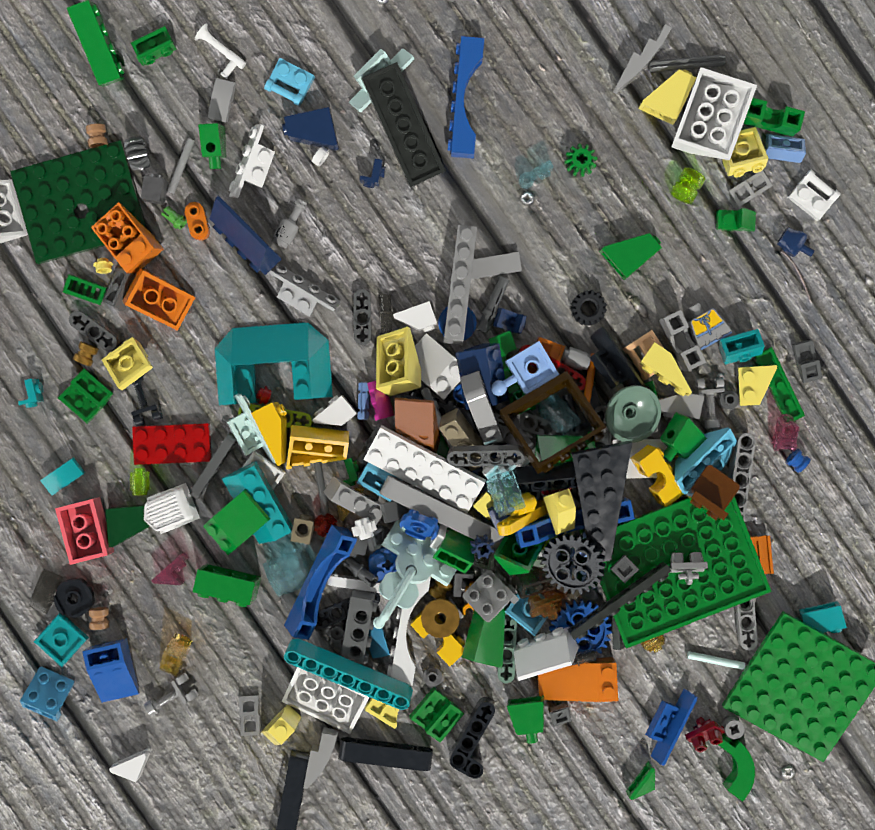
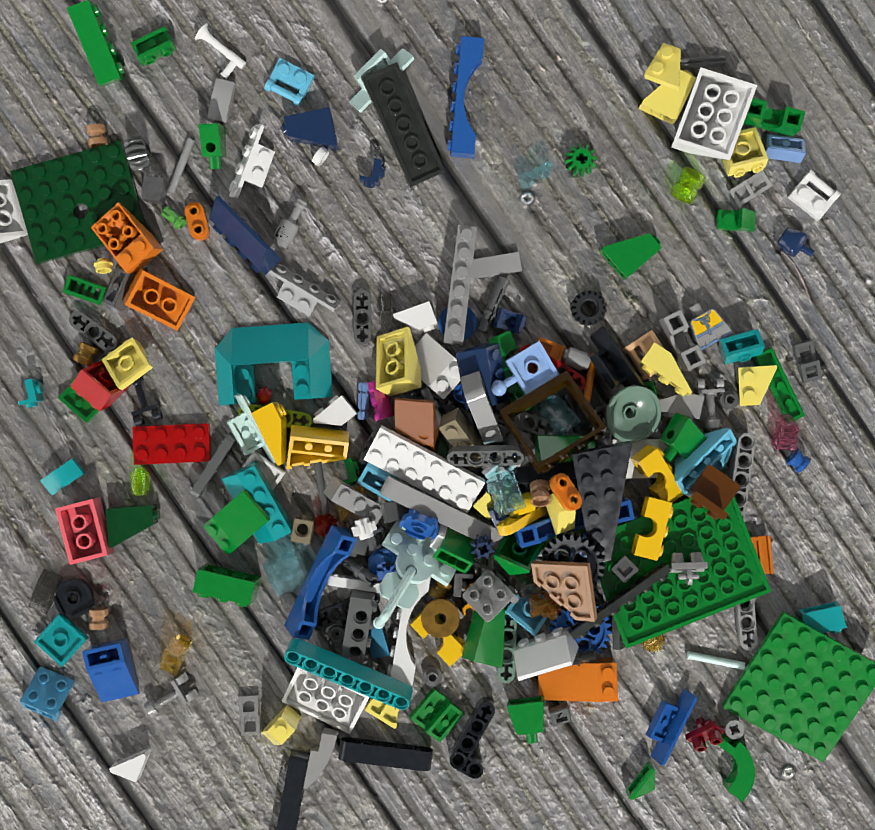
(97, 386): none -> red slope
(169, 575): clear pink slope -> none
(170, 509): white piece -> none
(540, 493): none -> medium nougat wheel
(565, 492): none -> orange plate
(568, 585): none -> medium nougat plate
(639, 62): light grey slope -> none
(651, 545): none -> yellow arch
(665, 67): none -> light yellow wing

